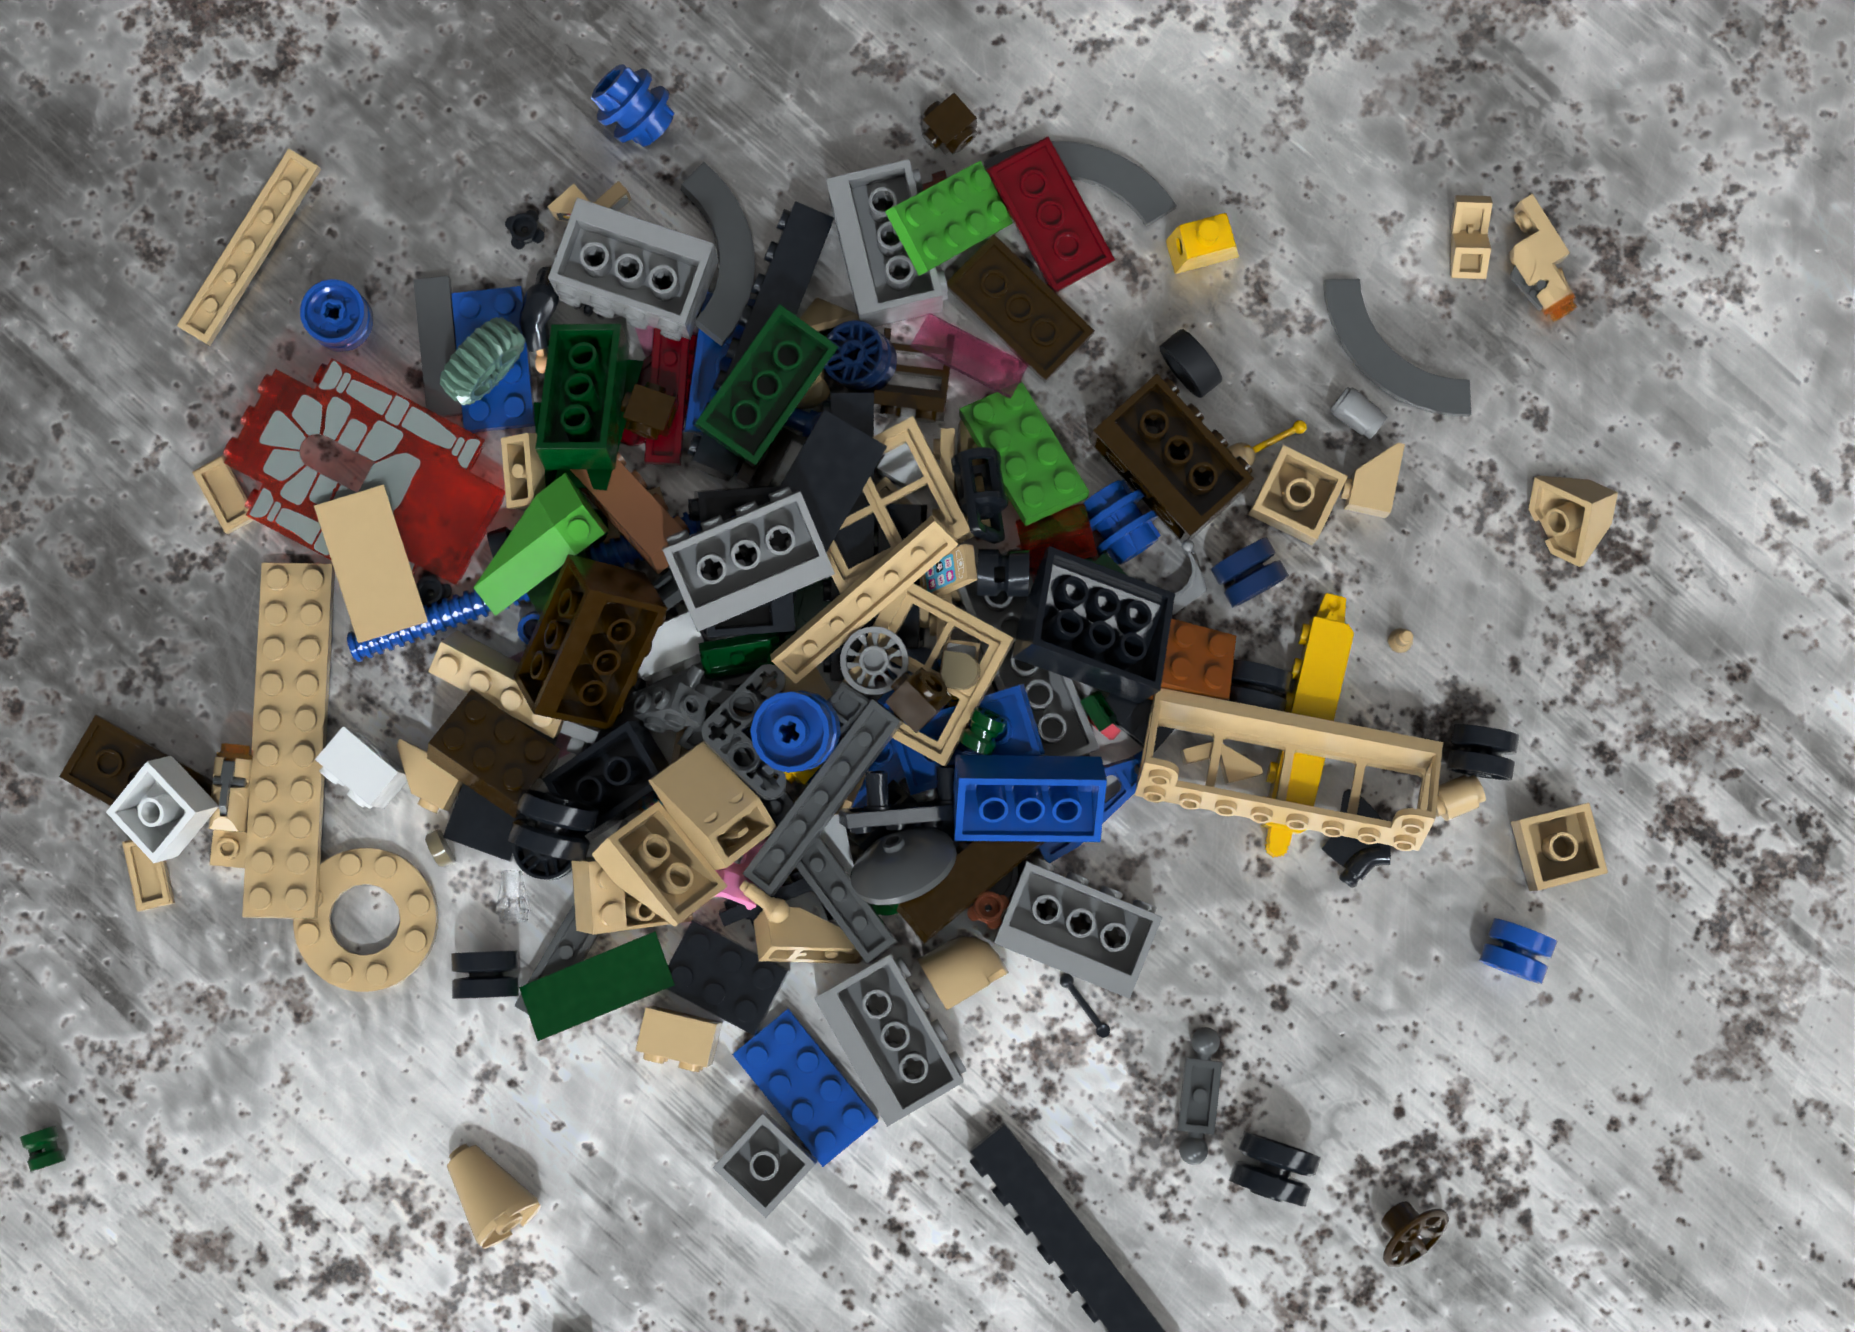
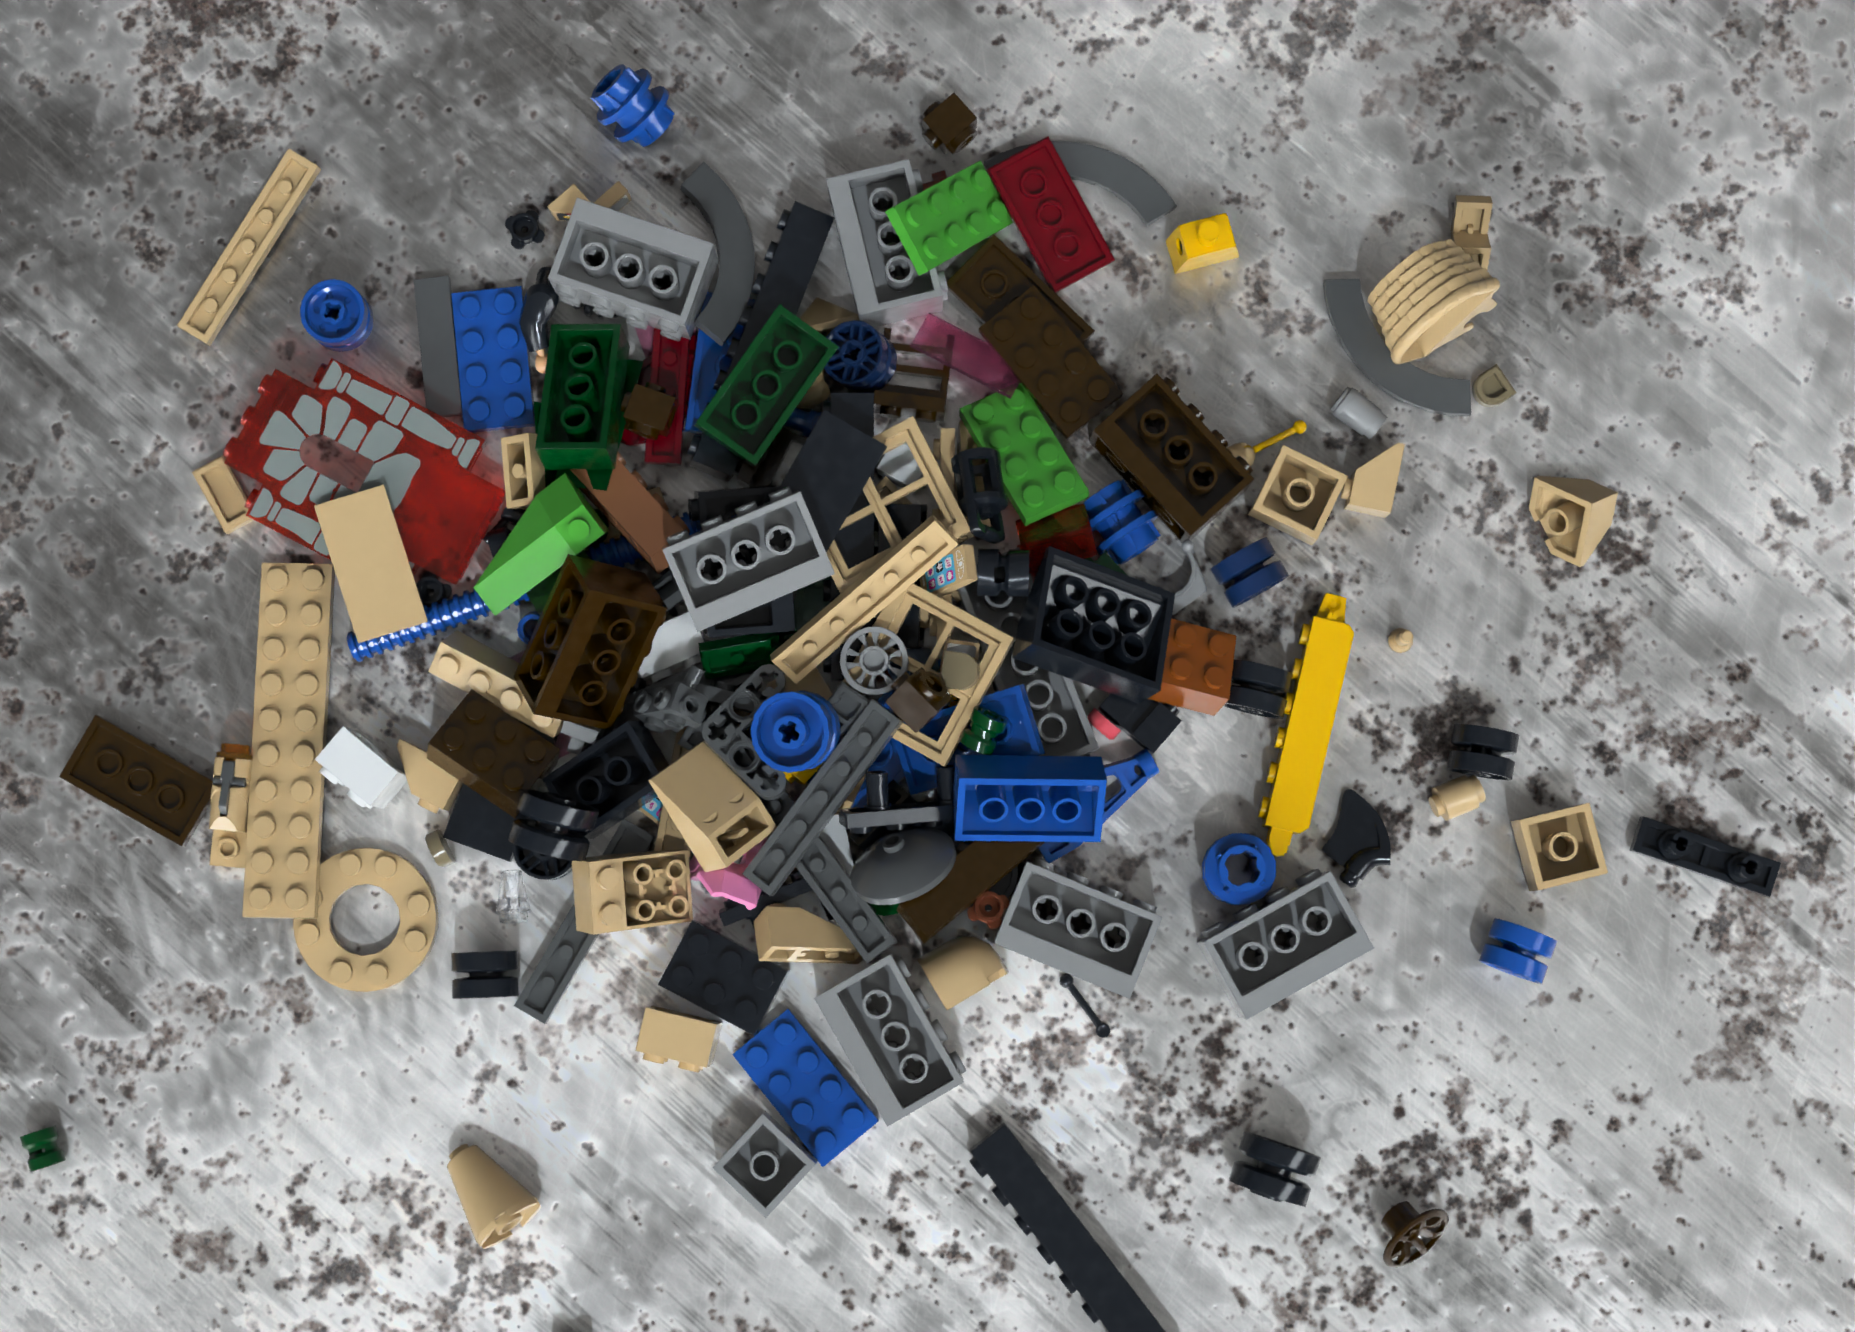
(148, 880): tan tile -> none
(162, 809): white brick -> none
(482, 361): sand green gear -> none
(508, 516): none -> black hand
(596, 986): dark green sticker -> none
(659, 865): tan slope -> none
(774, 908): tan piece -> none
(1050, 362): none -> dark brown plate
(1099, 710): dark green tile -> none
(1190, 363): black tyre -> none
(1199, 1096): dark grey plate -> none
(1232, 764): tan slope -> none
(1261, 864): none -> blue piece
(1292, 734): tan window -> none
(1307, 951): none -> light grey brick
(1431, 299): none -> tan piece
(1492, 387): none -> dark tan tile
(1536, 262): tan plate -> none
(1705, 856): none -> black plate

